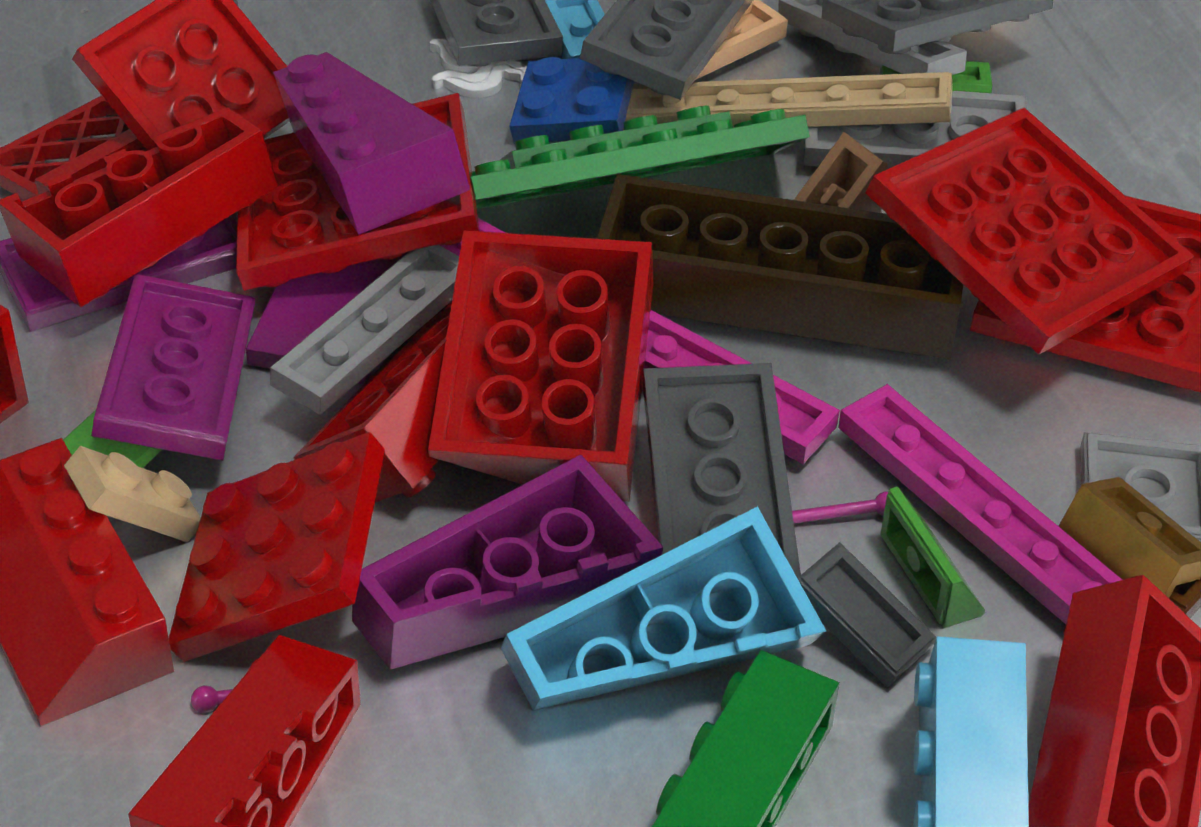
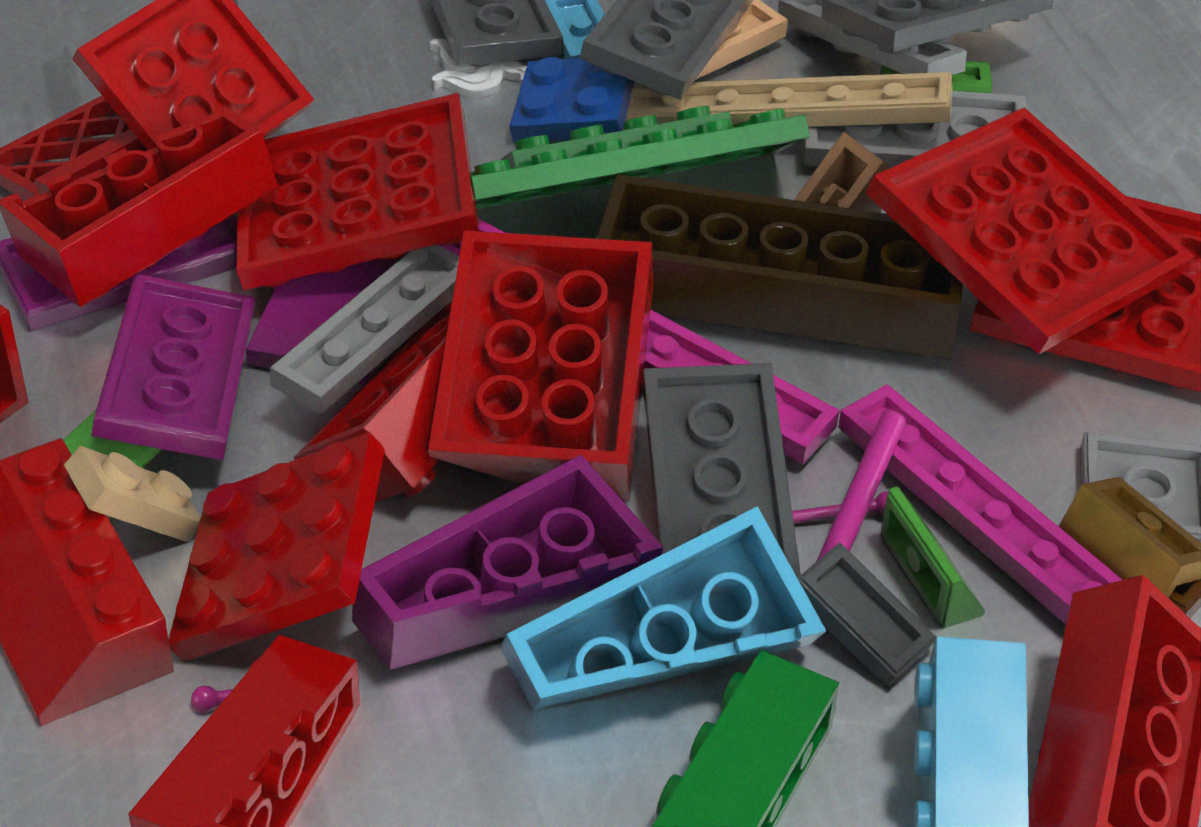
(368, 142): magenta wedge -> none
(865, 482): none -> dark pink bar

